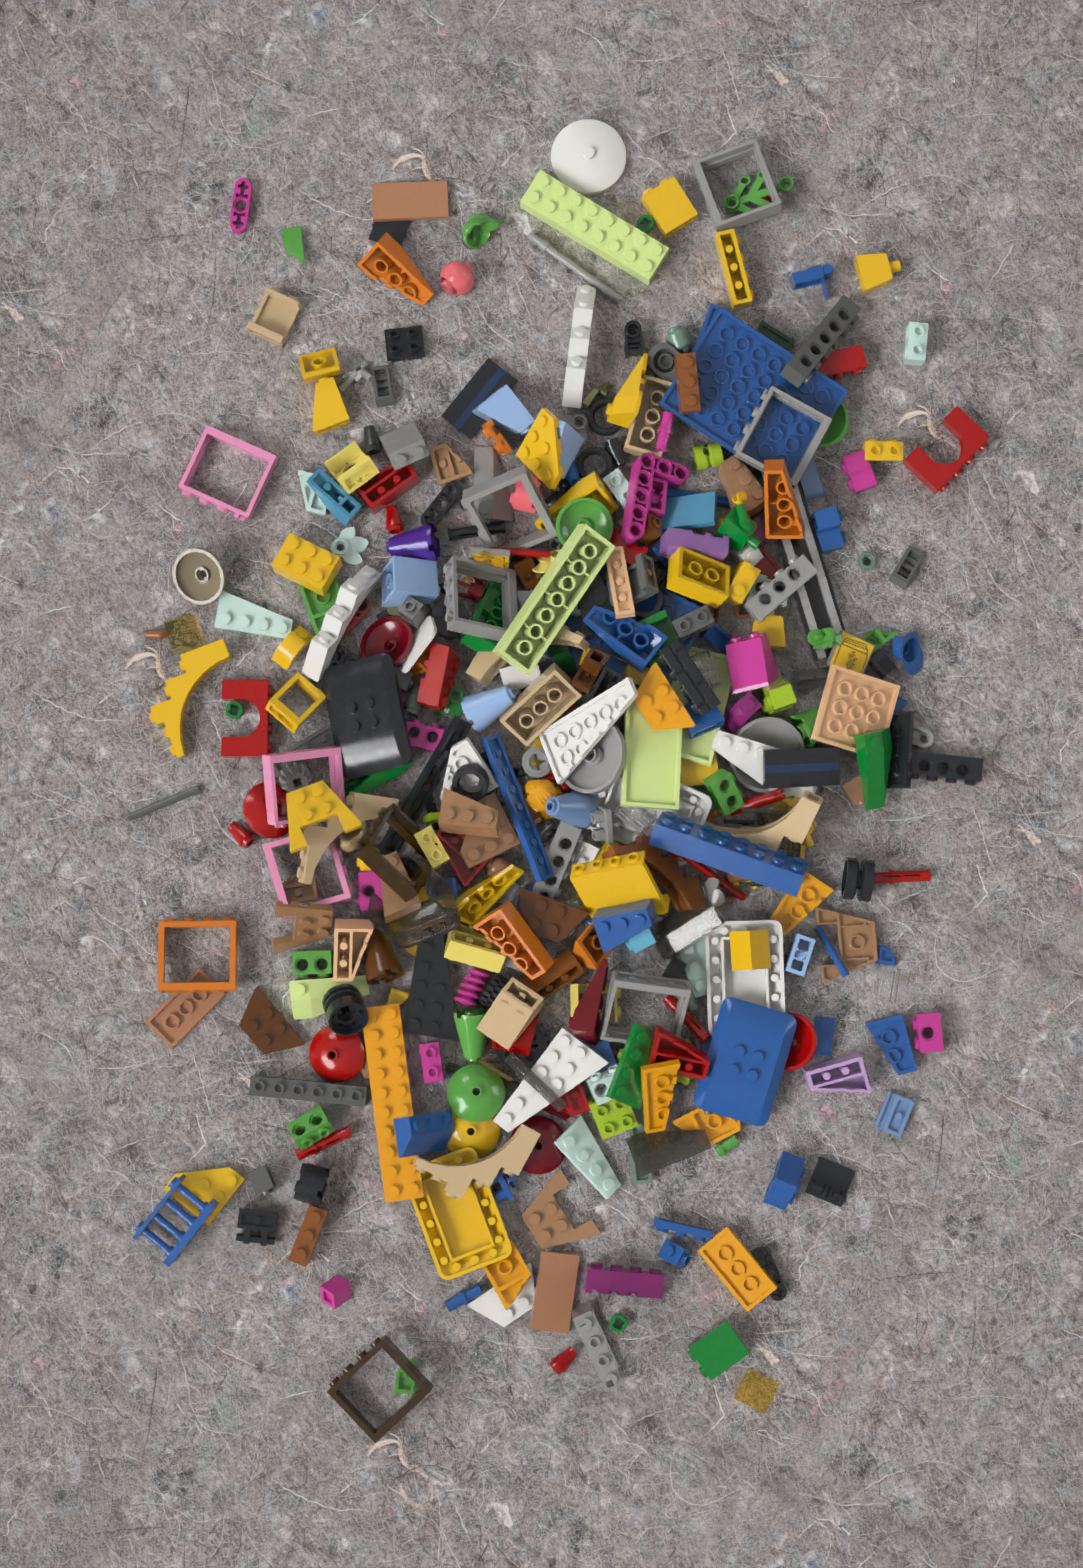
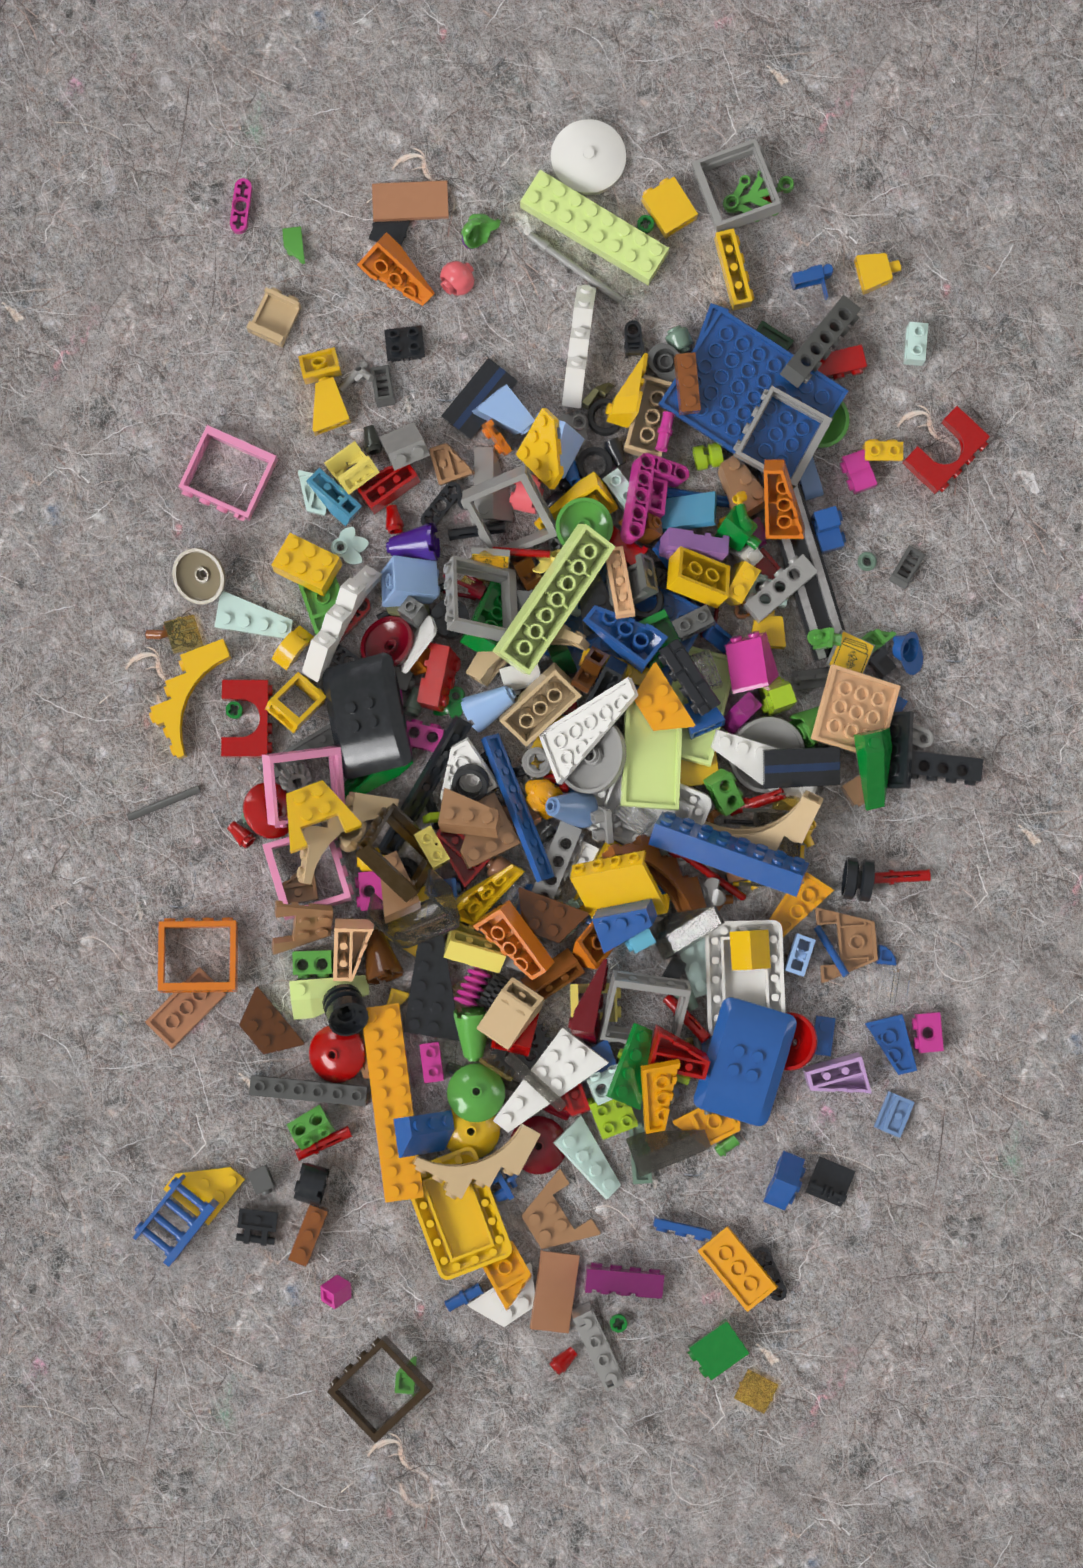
(675, 1254): blue bracket -> none

